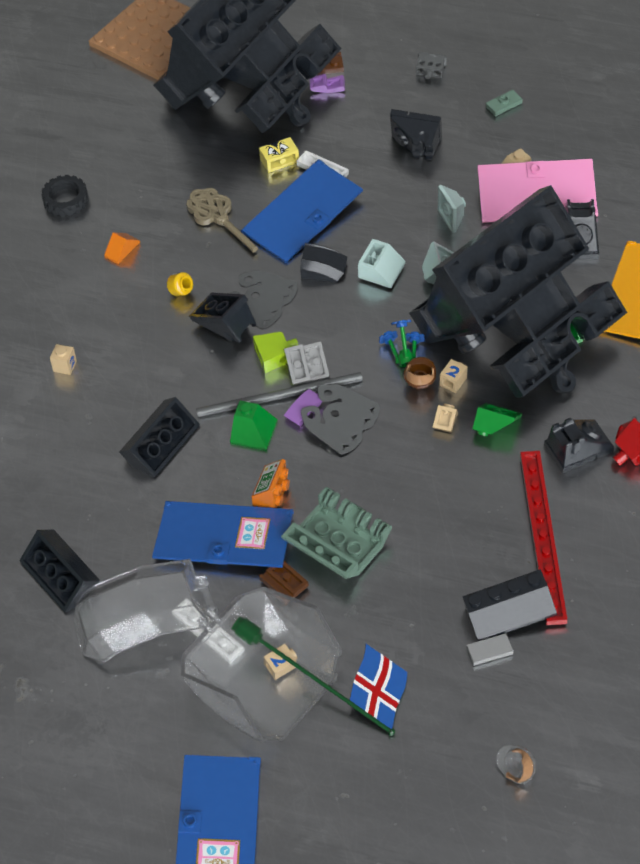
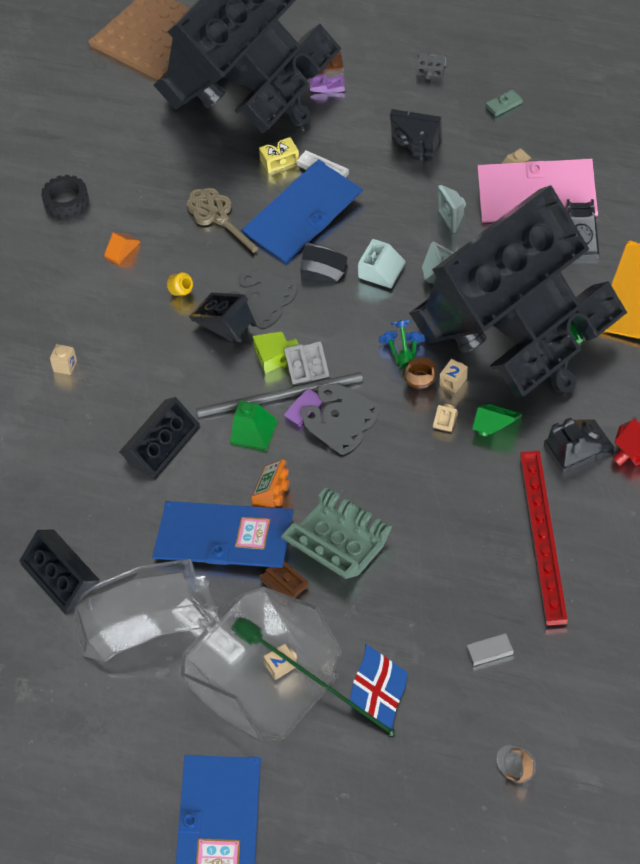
(509, 605): slope -> none

